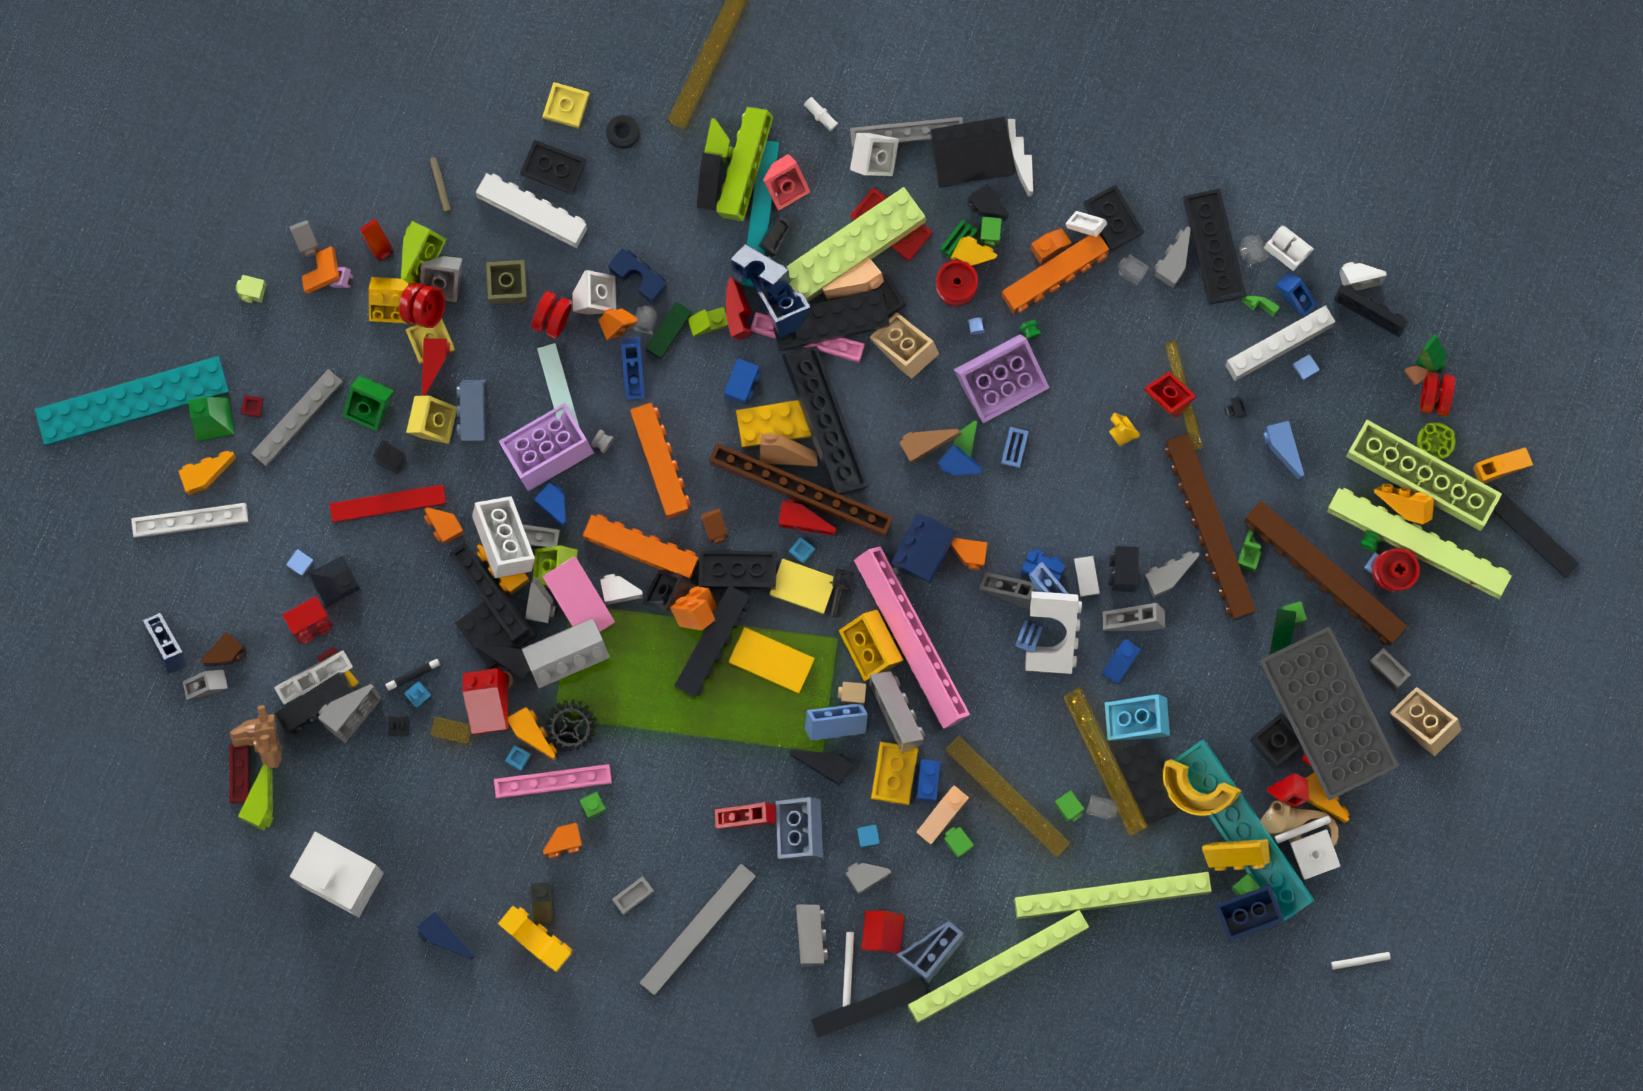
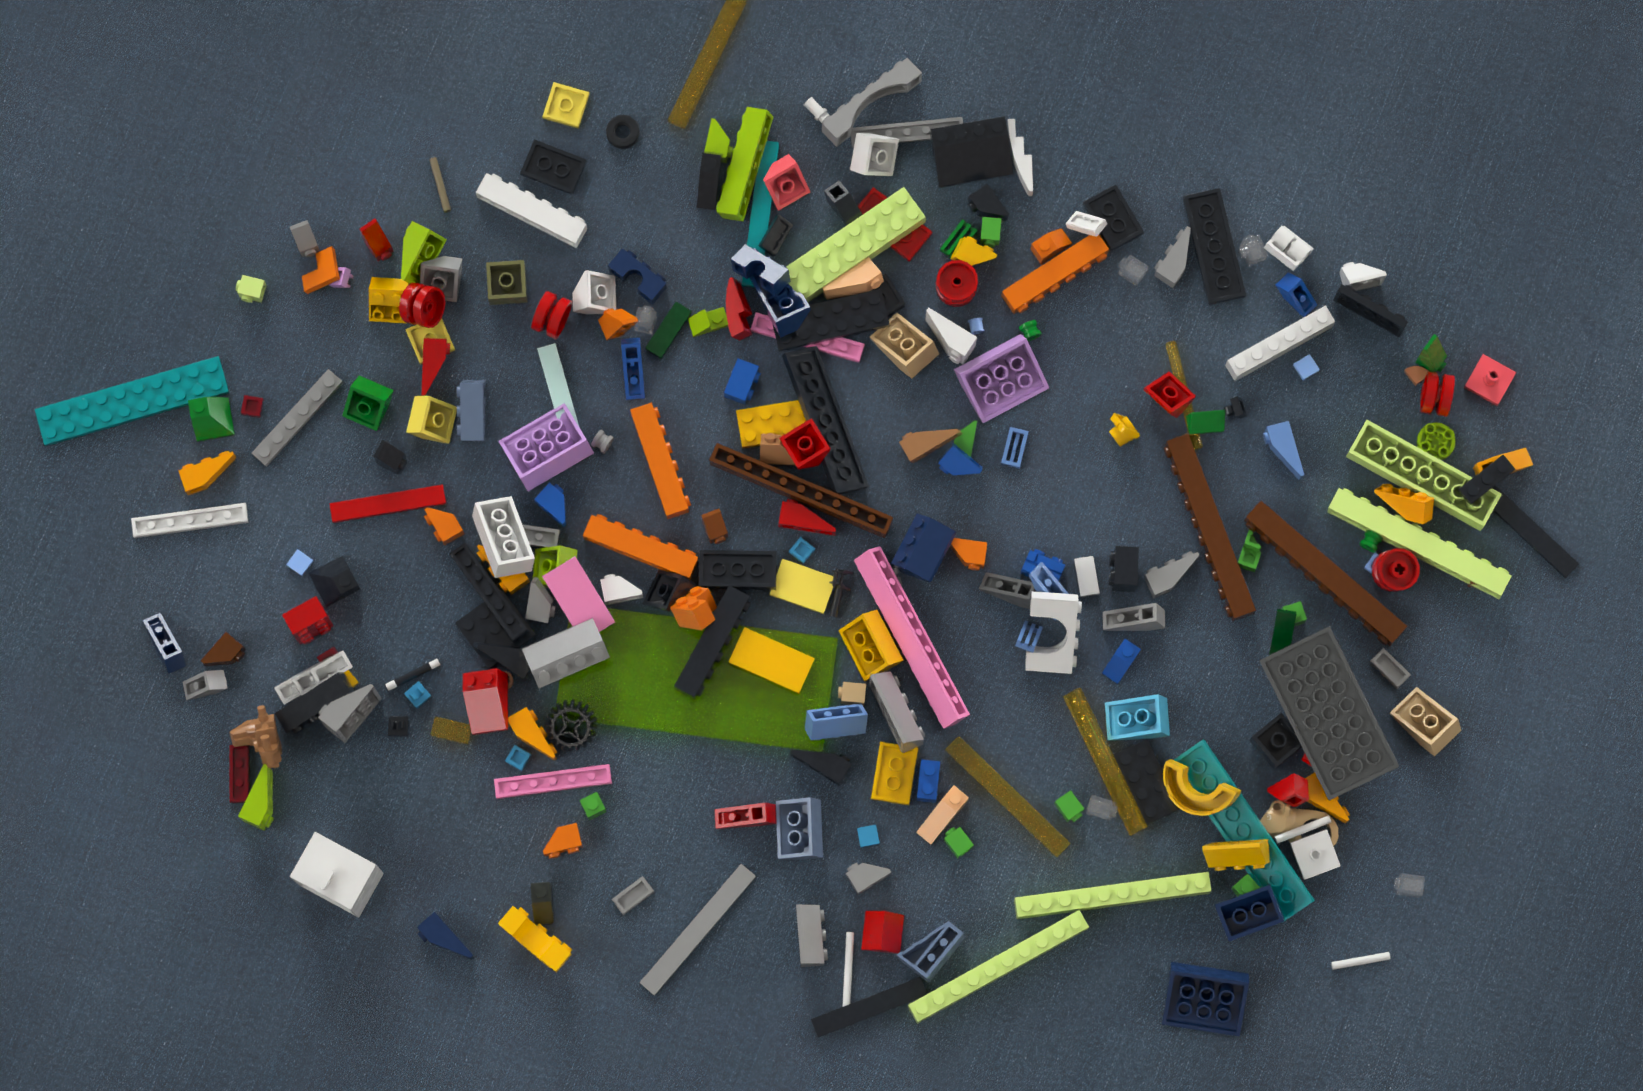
(806, 445): none -> red slope
(842, 202): none -> black slope
(898, 80): none -> light grey arch
(954, 339): none -> white slope
(1205, 998): none -> dark blue slope
(1206, 422): none -> green slope
(1267, 305): bright green slope -> none
(1409, 885): none -> clear brick
(1486, 479): none -> black plate
(1490, 380): none -> coral tile

